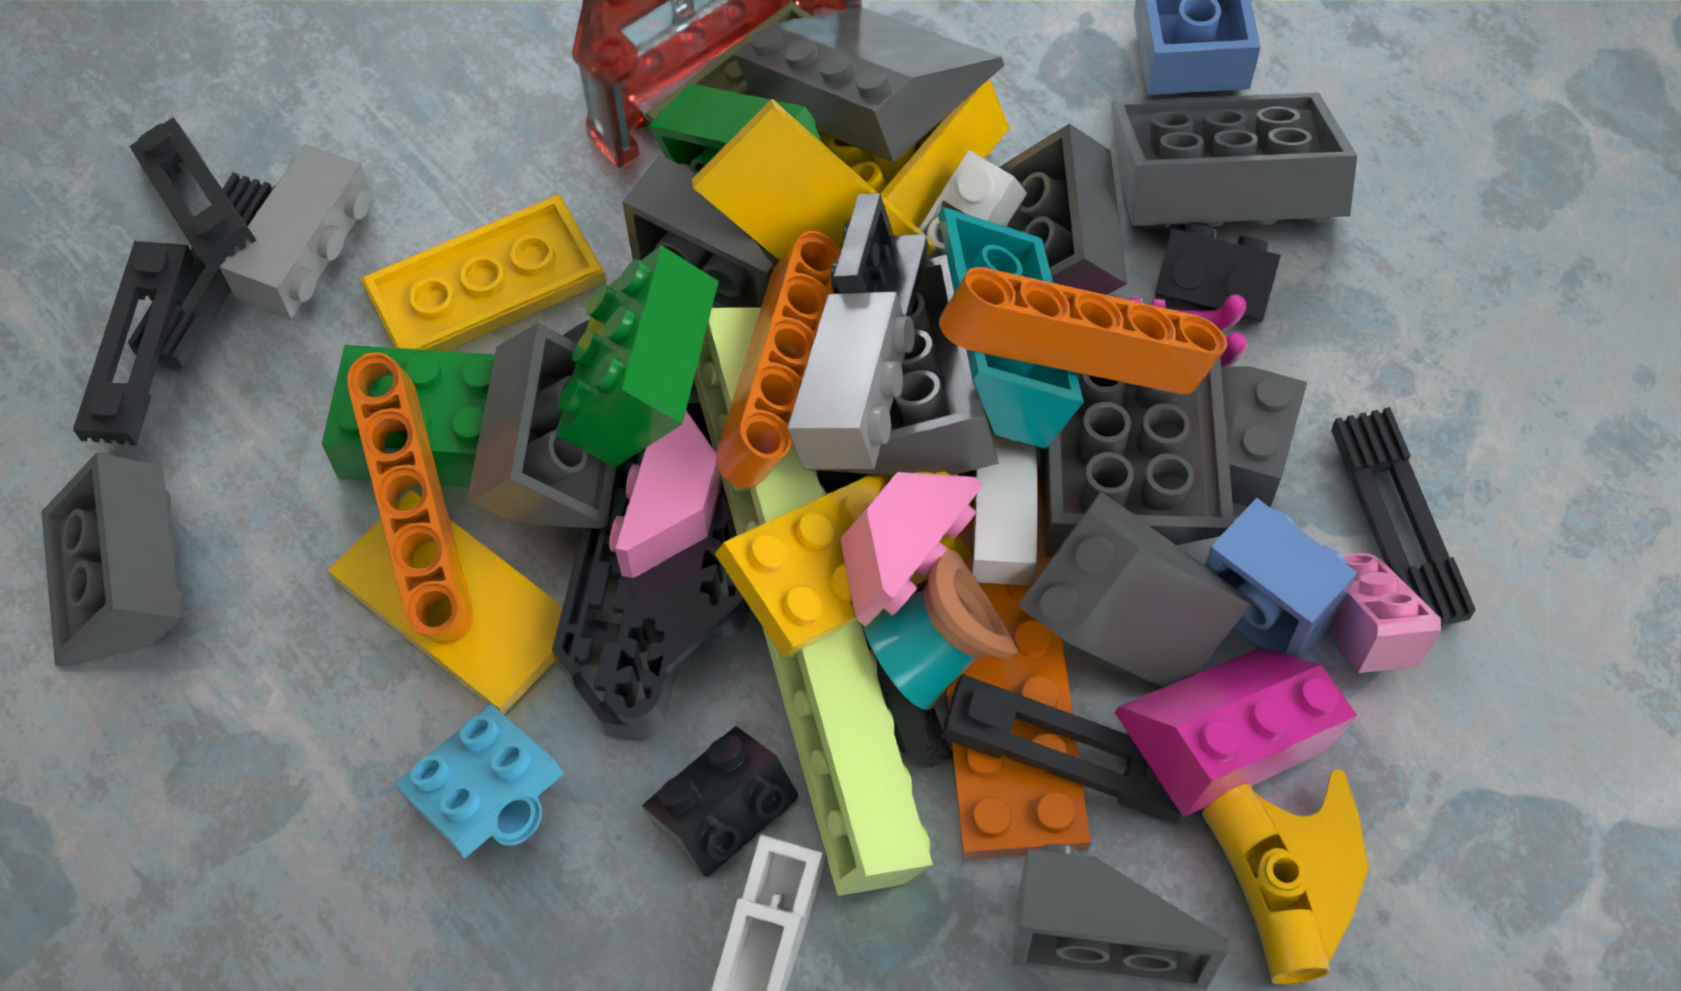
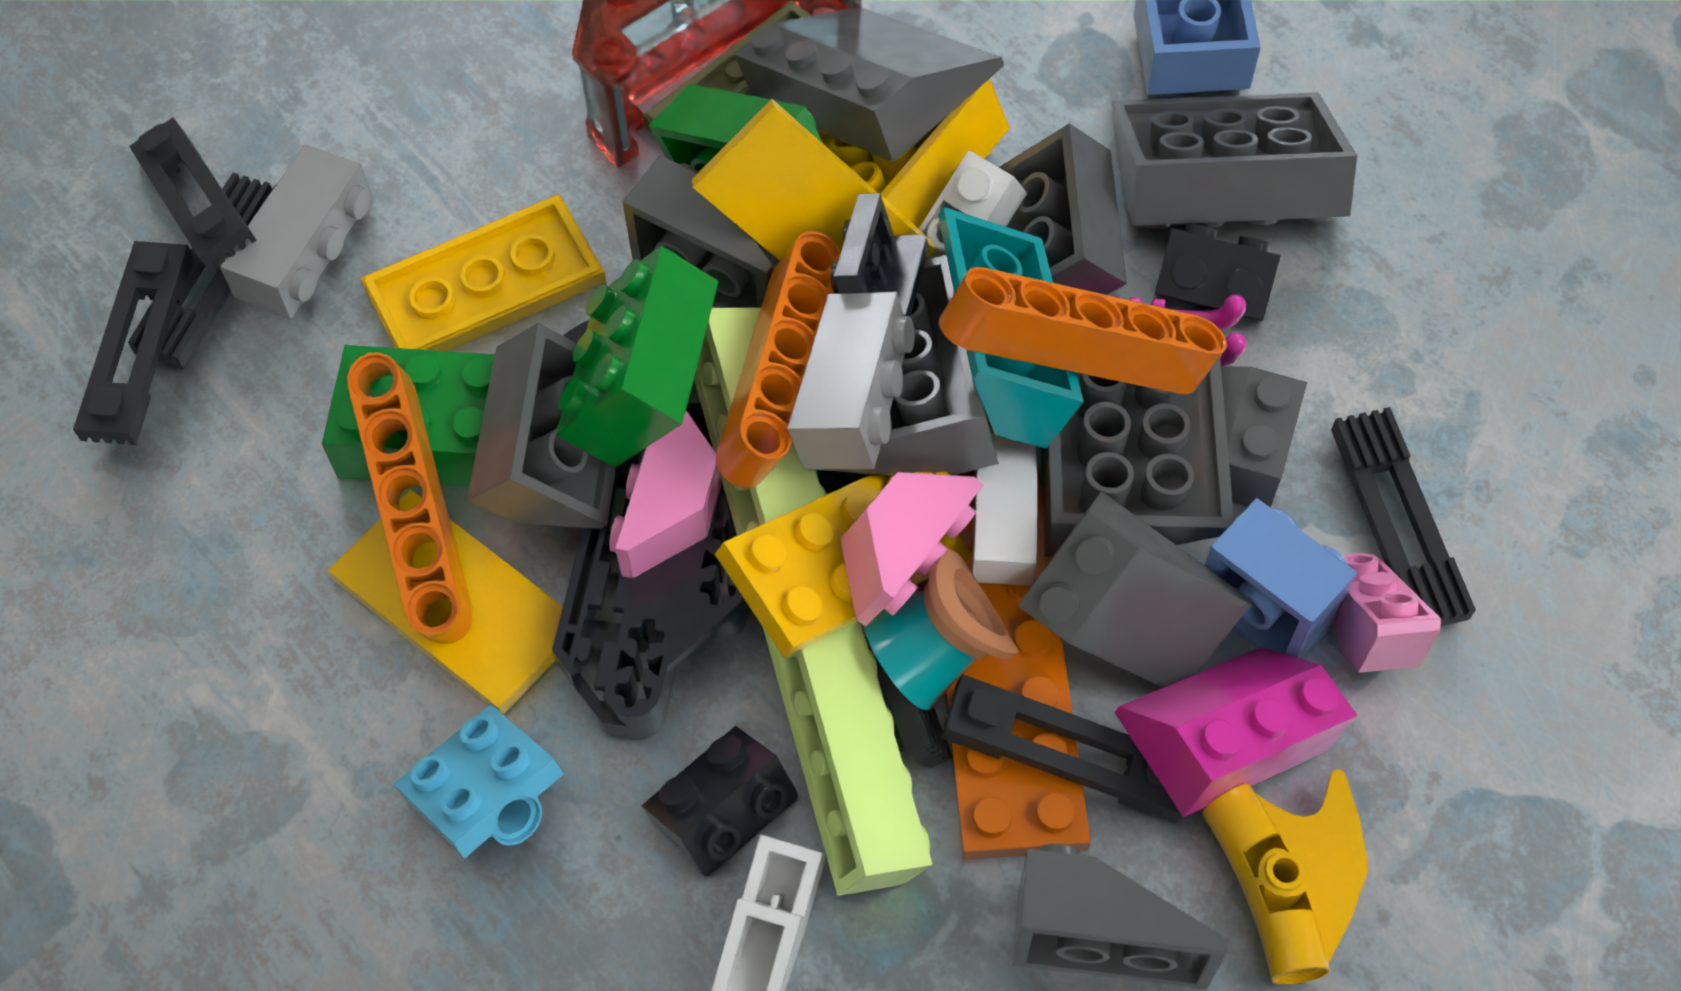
(110, 560): dark grey slope -> none

